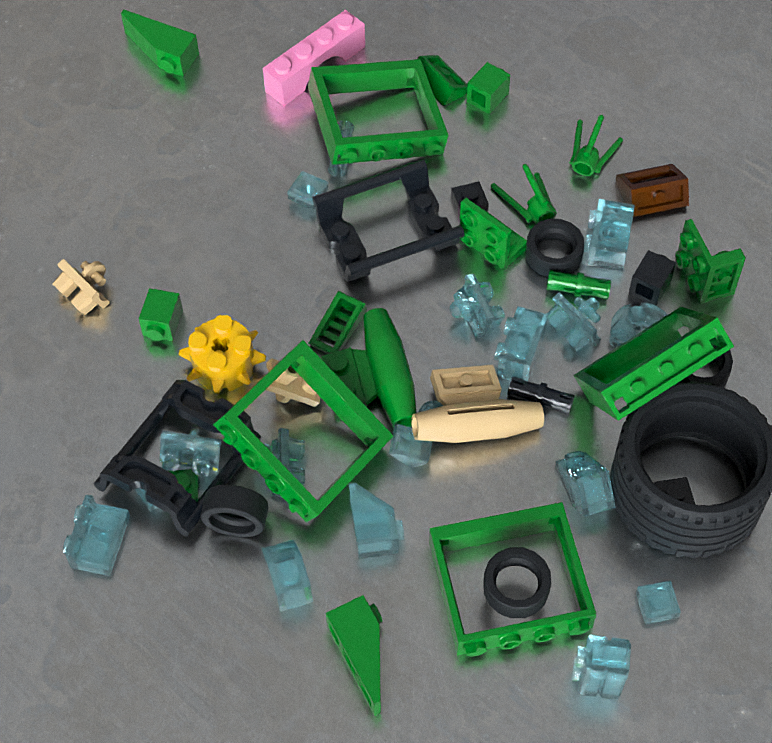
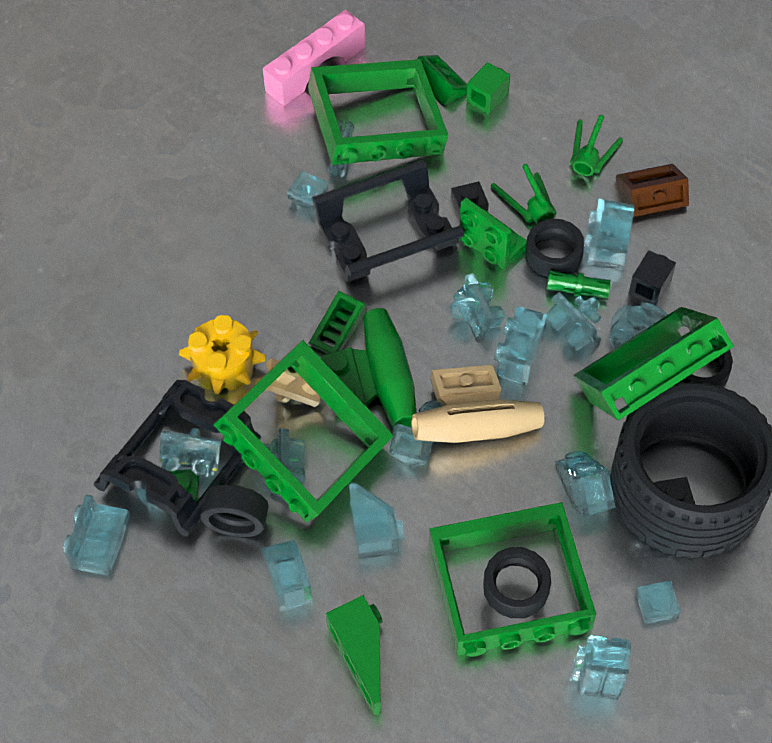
(71, 278): tan hips -> none
(160, 314): green brick -> none
(164, 44): green slope -> none
(541, 393): black pin -> none
(706, 274): green bracket -> none

